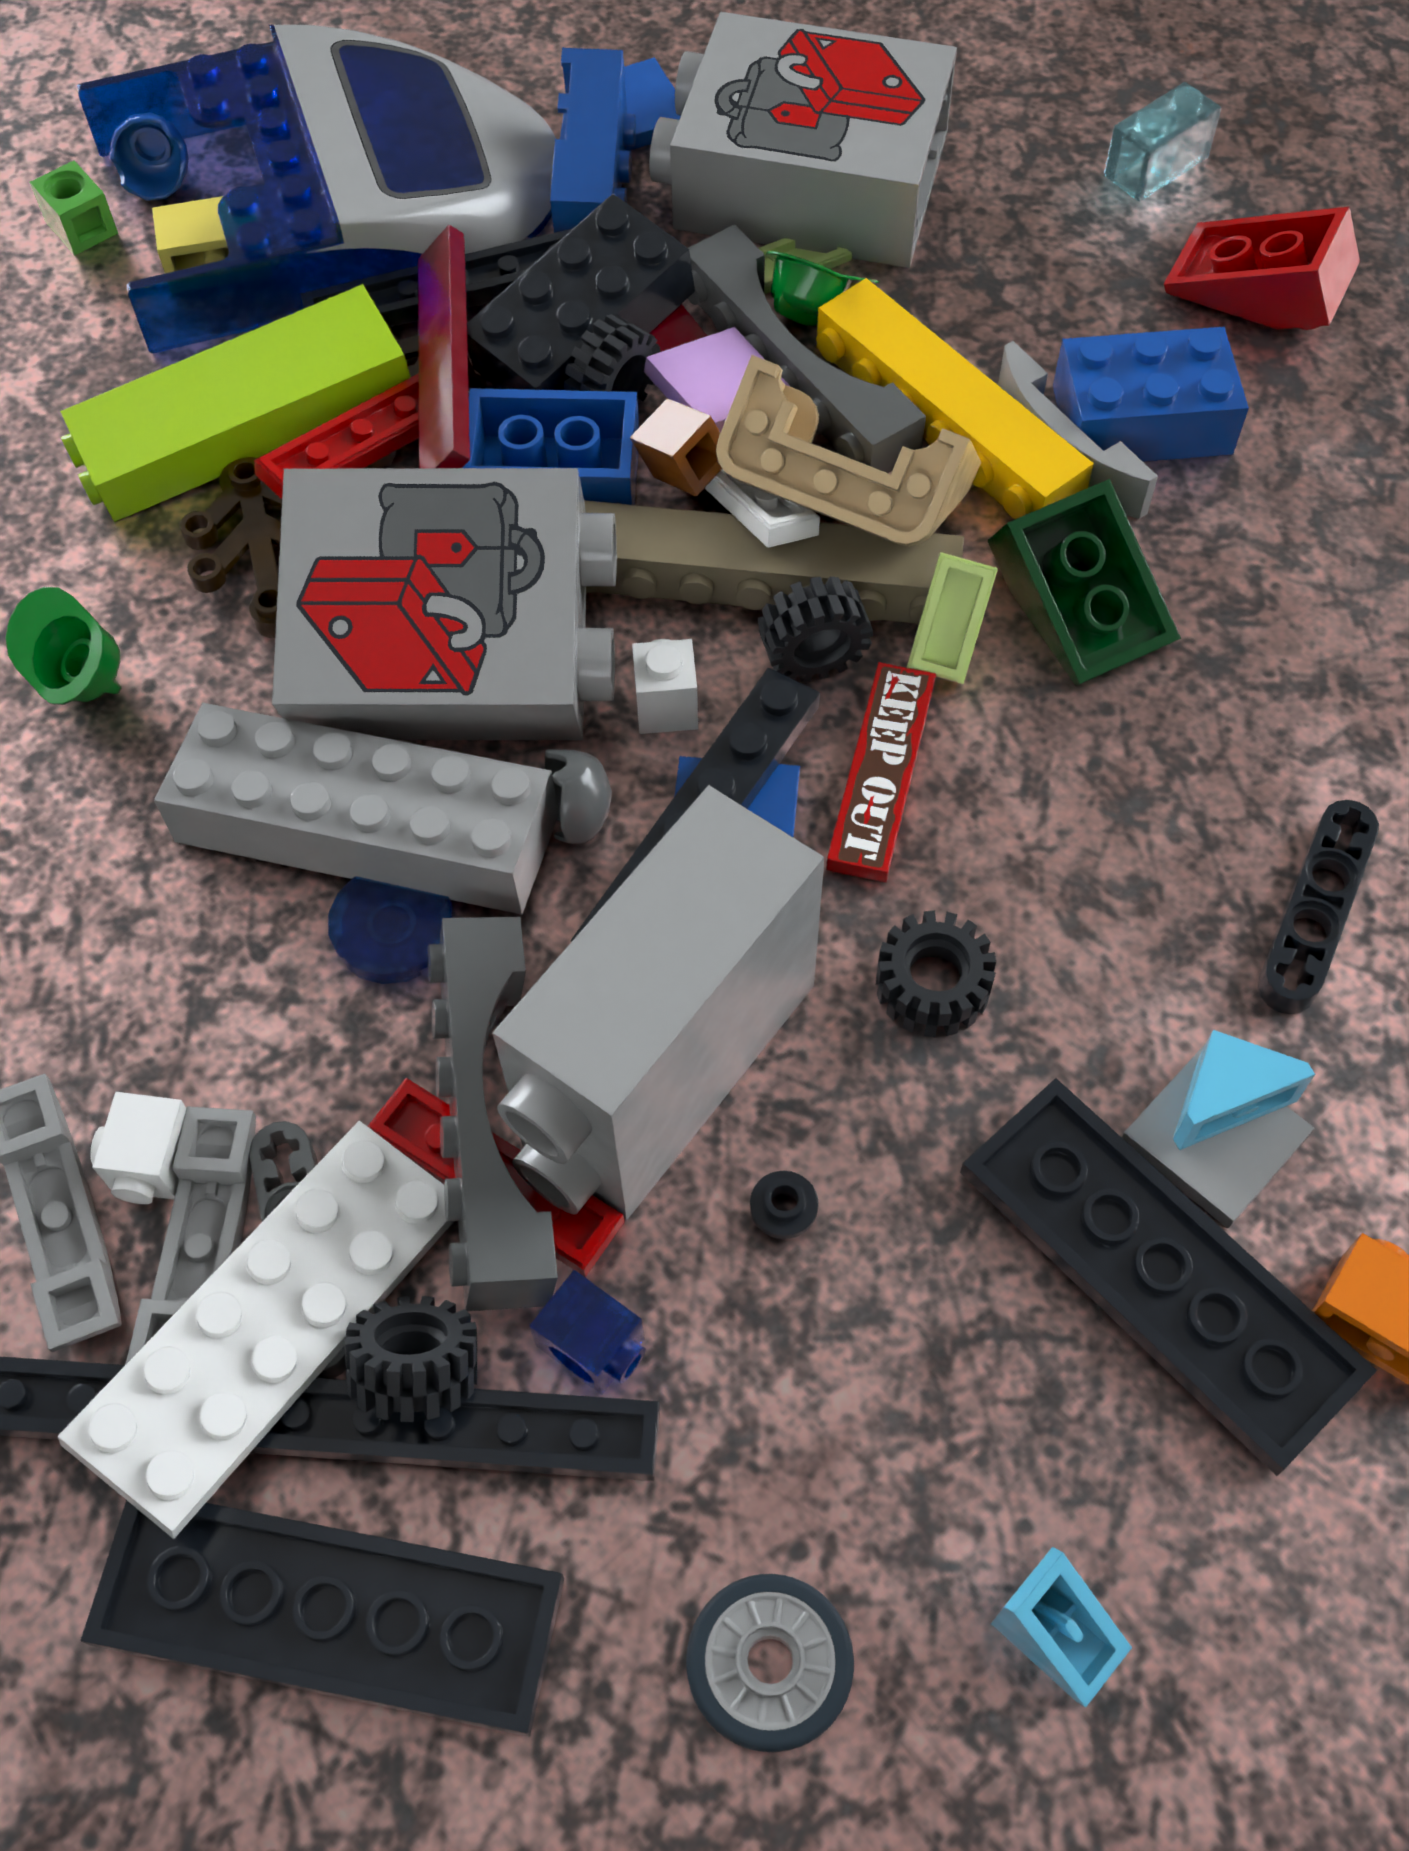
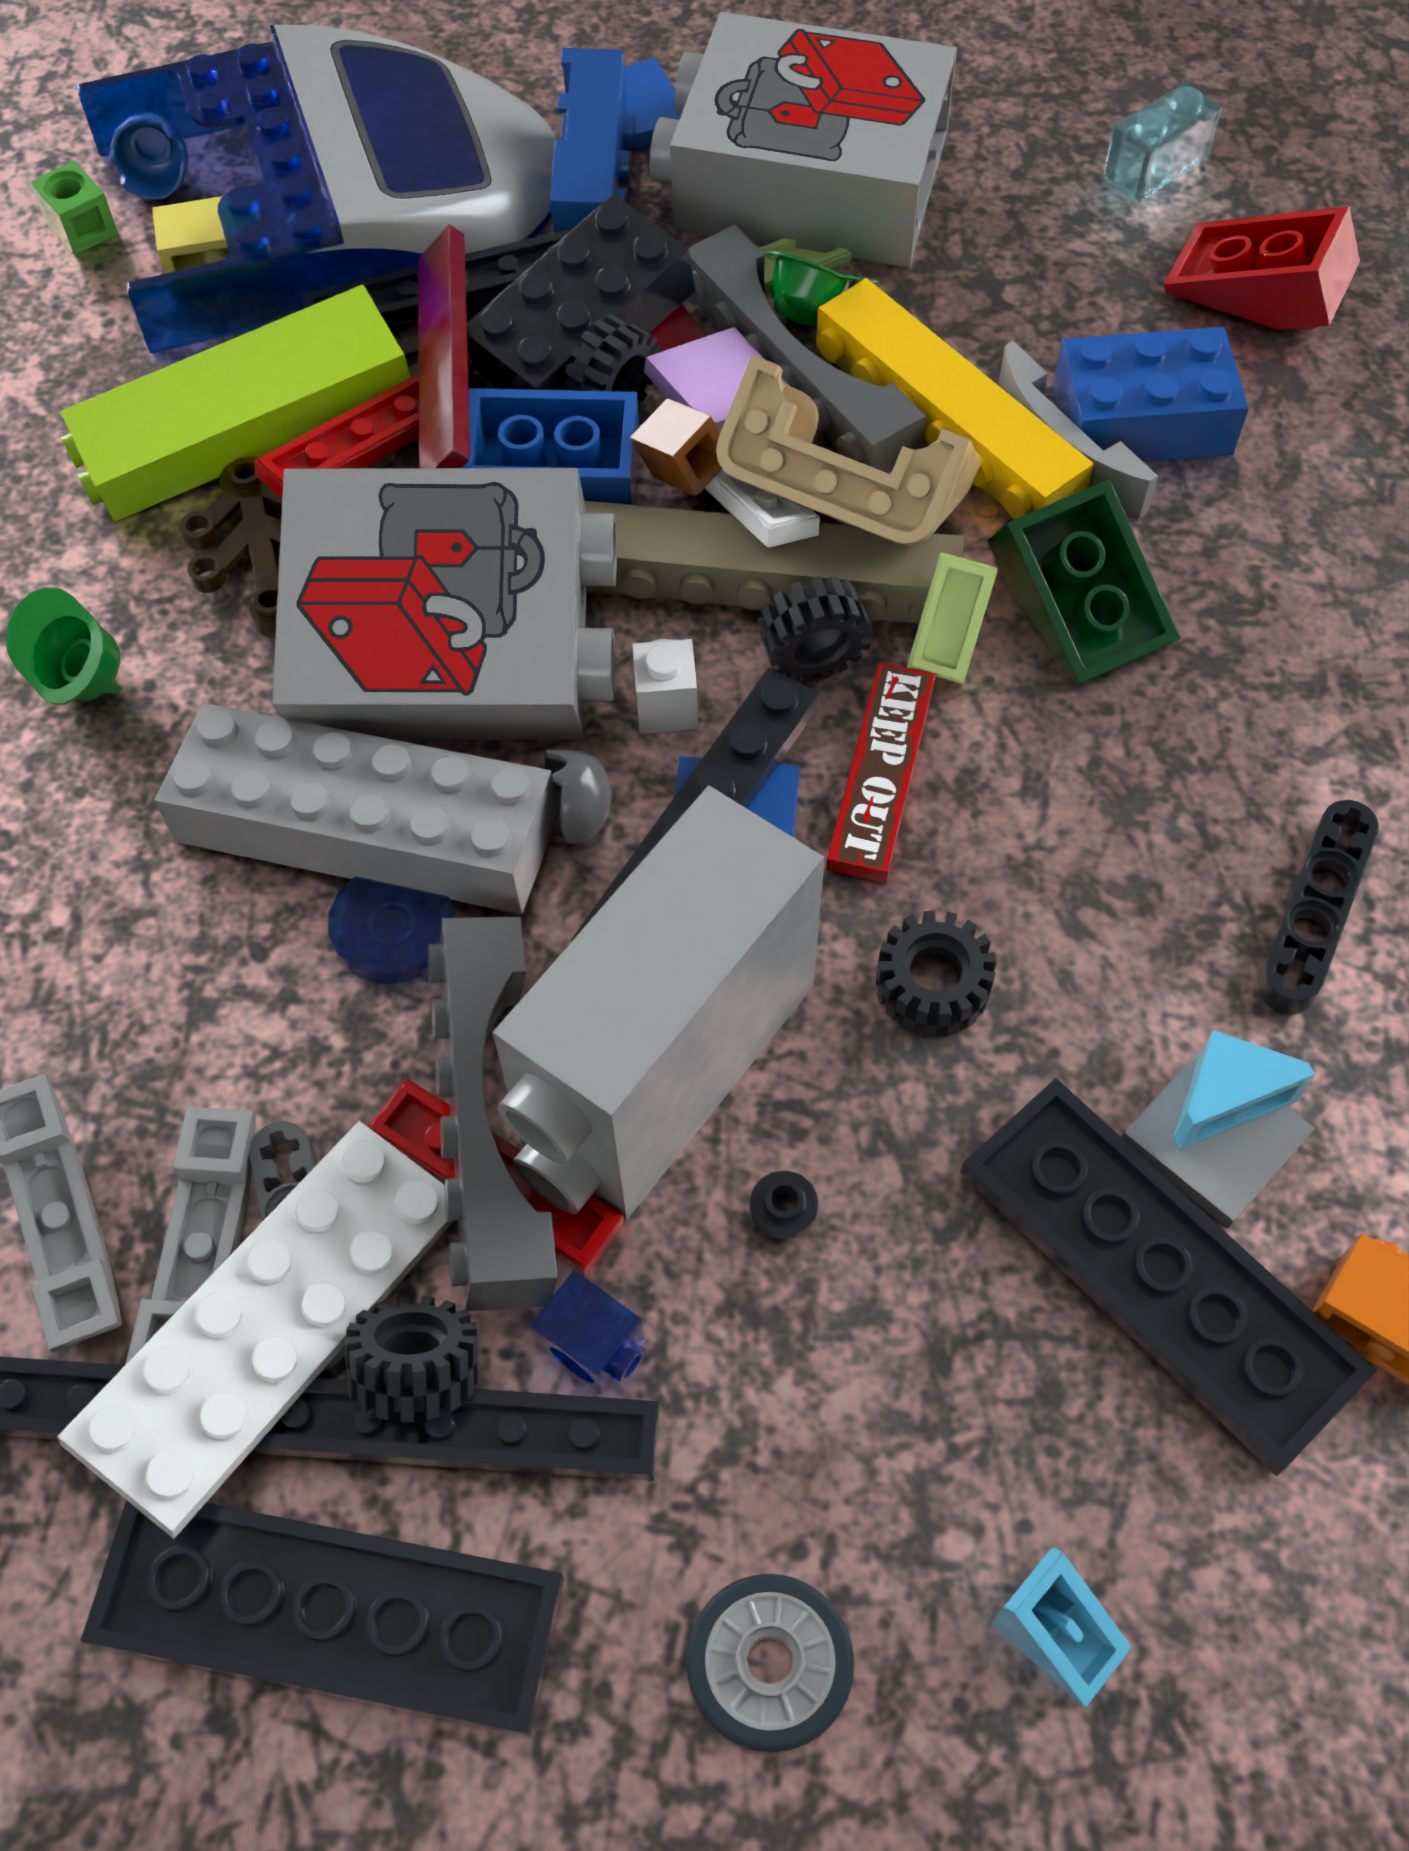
(139, 1147): white brick -> none

